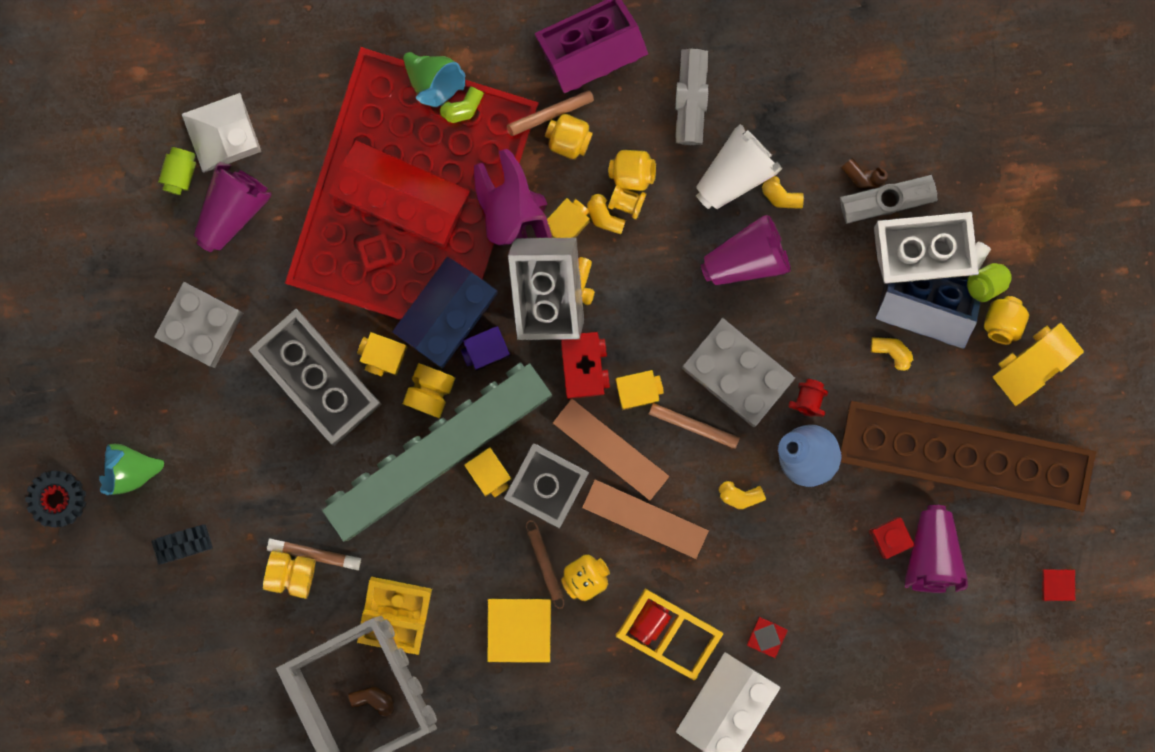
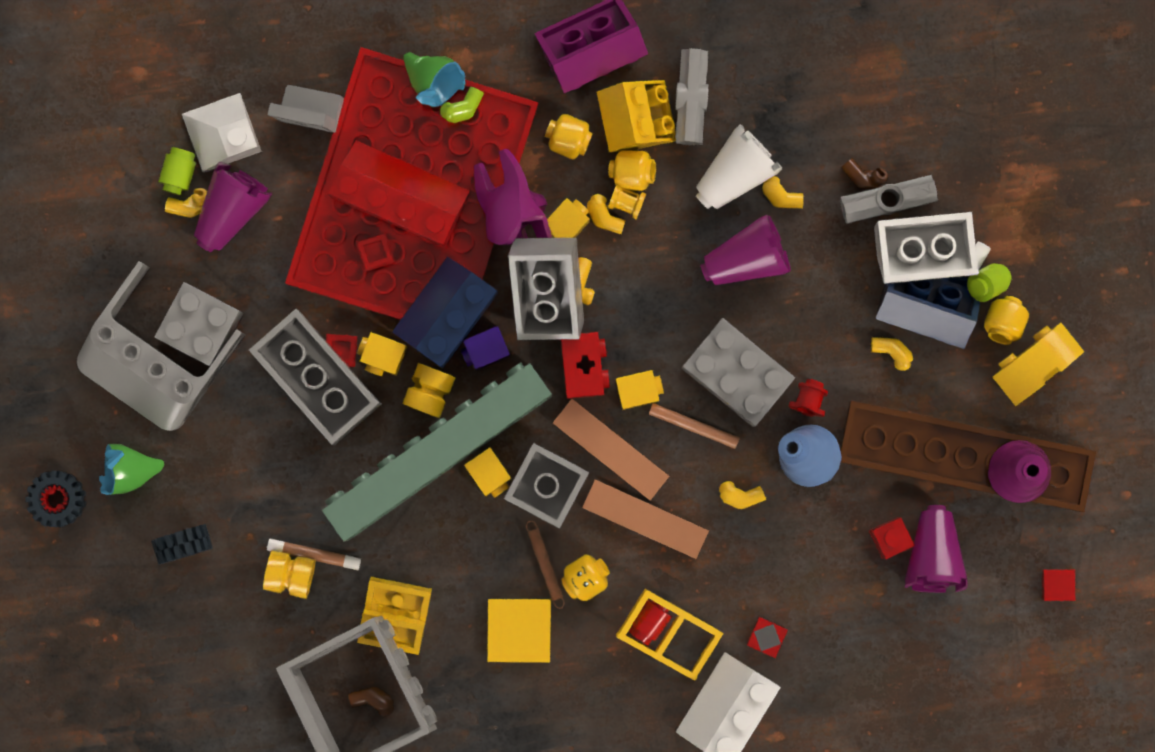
(140, 372): none -> light grey windscreen
(190, 207): none -> yellow arm
(308, 108): none -> light grey panel
(344, 346): none -> red tile
(550, 113): nougat bar -> none
(636, 115): none -> yellow slope
(1009, 474): none -> magenta cone

